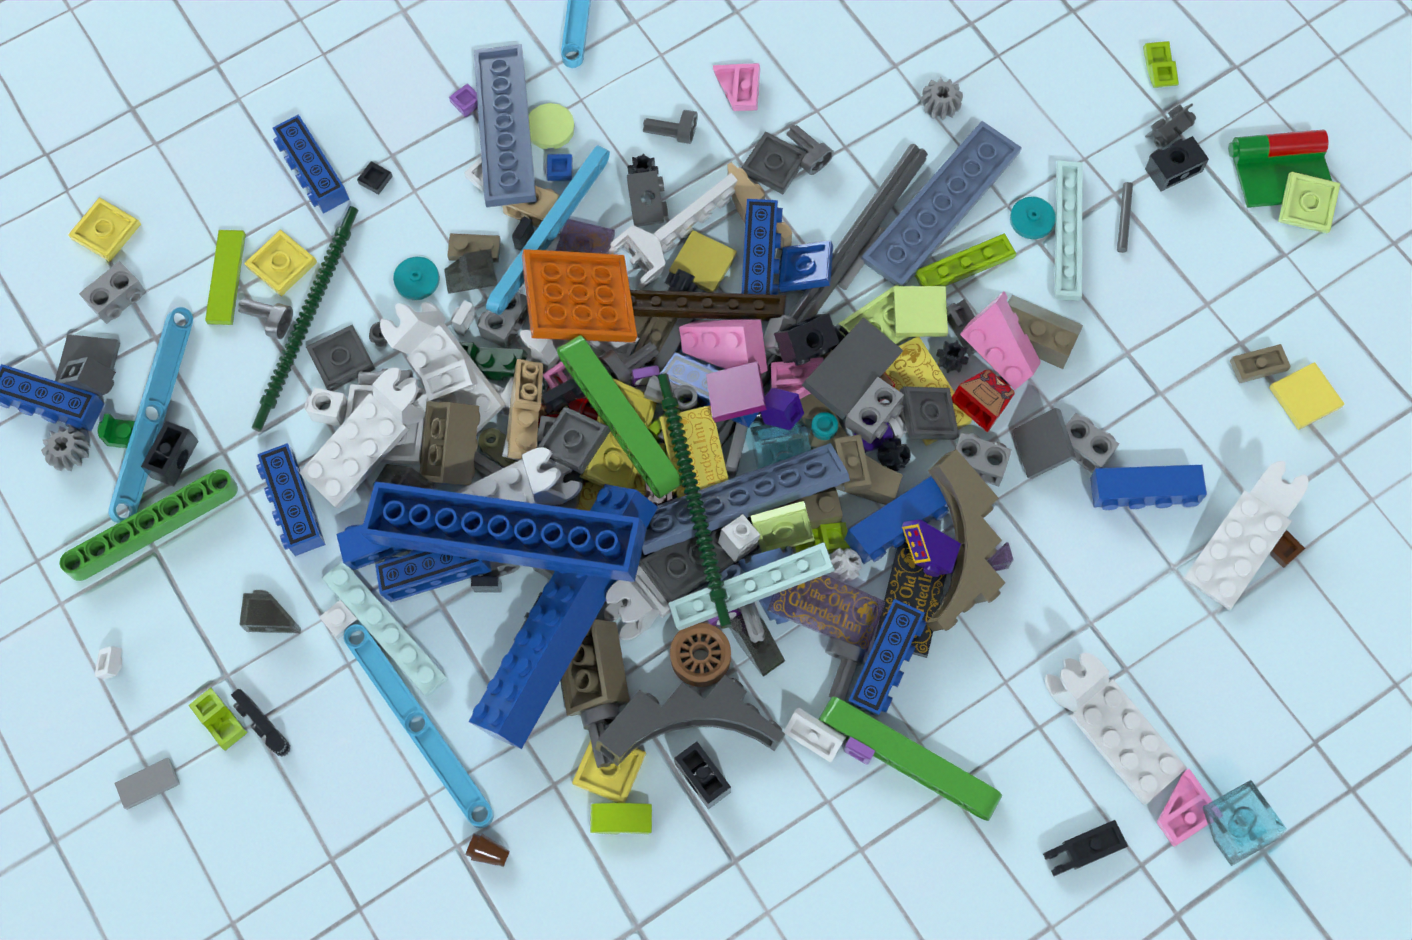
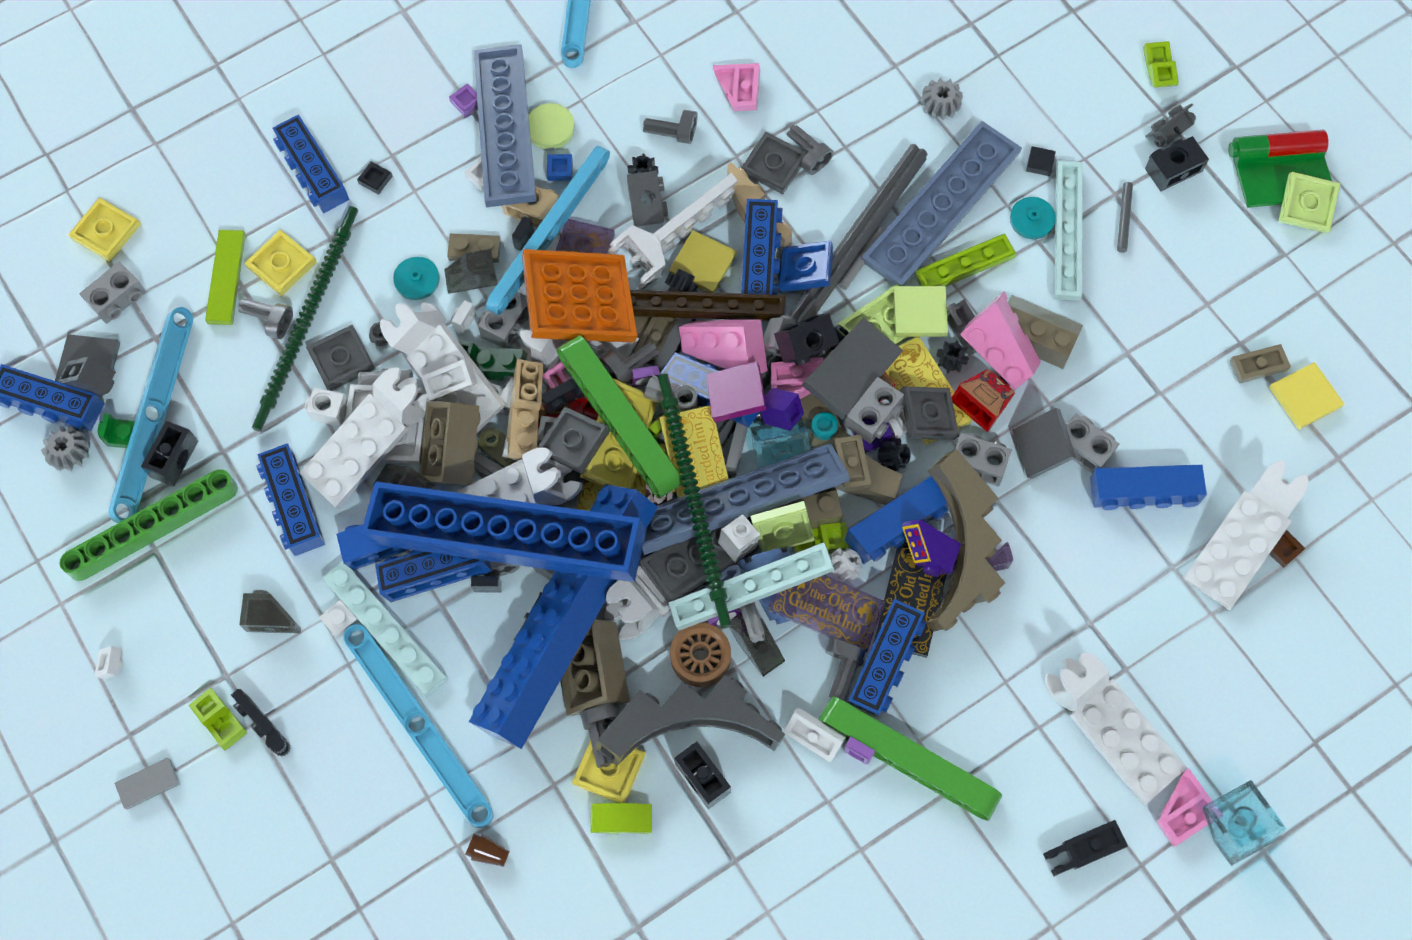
(1040, 161): none -> black tile

